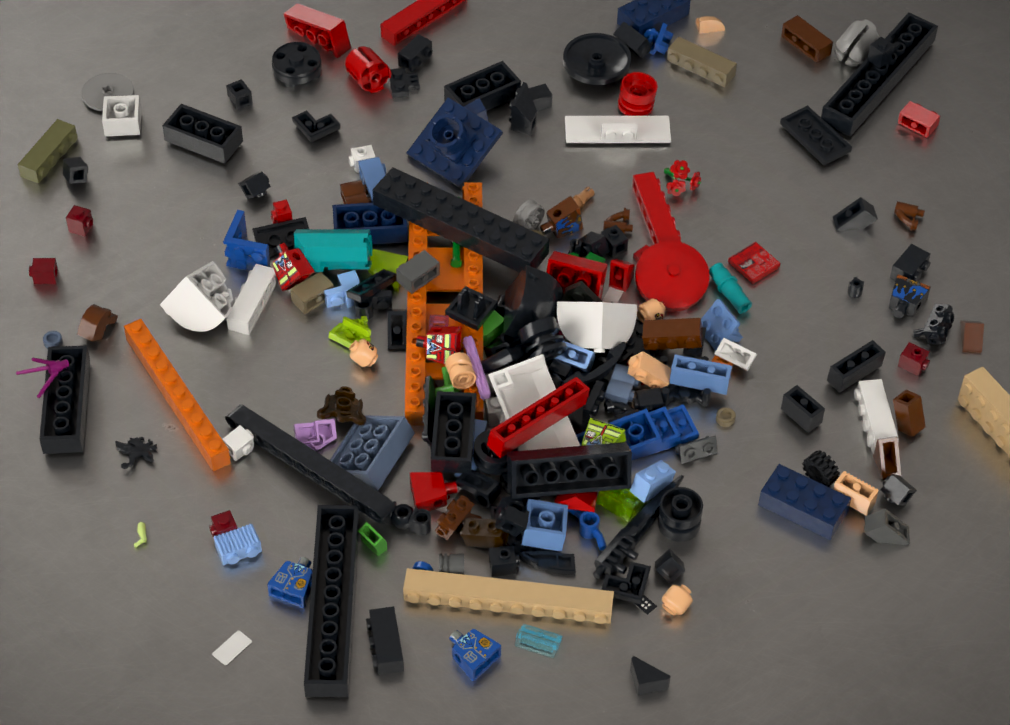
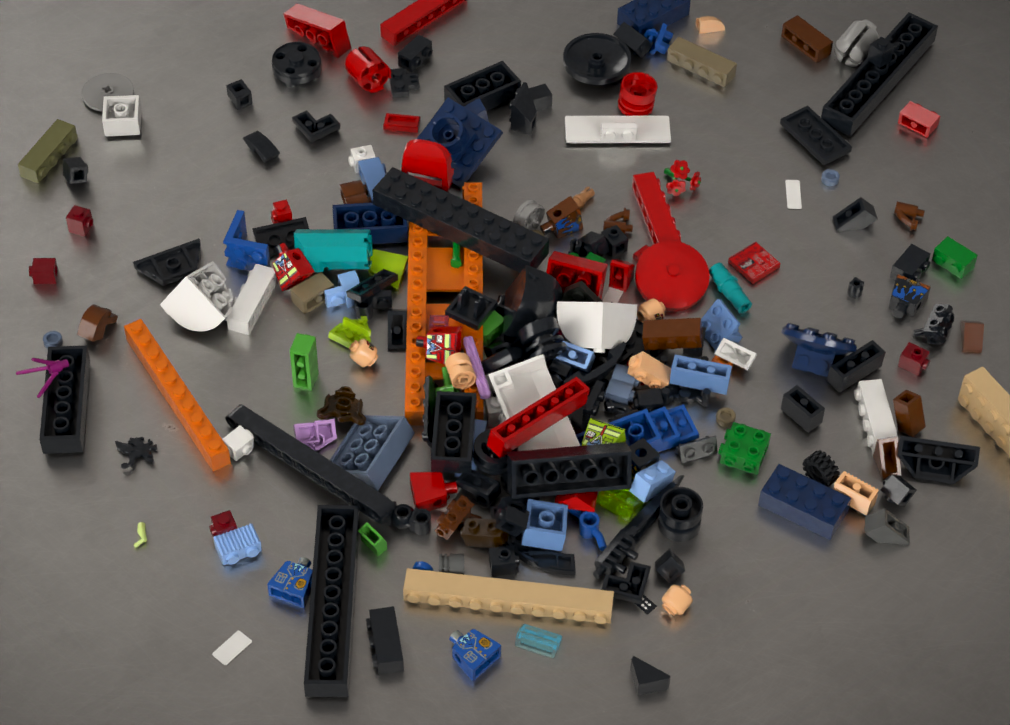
(172, 263): none -> black wing
(202, 133): black brick -> none
(255, 185): black brick -> none
(262, 145): none -> black slope
(304, 361): none -> bright green brick
(401, 122): none -> red tile
(418, 271): dark grey brick -> none
(430, 160): none -> red slope
(646, 458): none -> black piece
(744, 448): none -> green brick
(793, 194): none -> white sticker
(814, 350): none -> dark blue bracket
(830, 177): none -> sand blue tile
(937, 459): none -> black wedge
(954, 257): none -> green brick

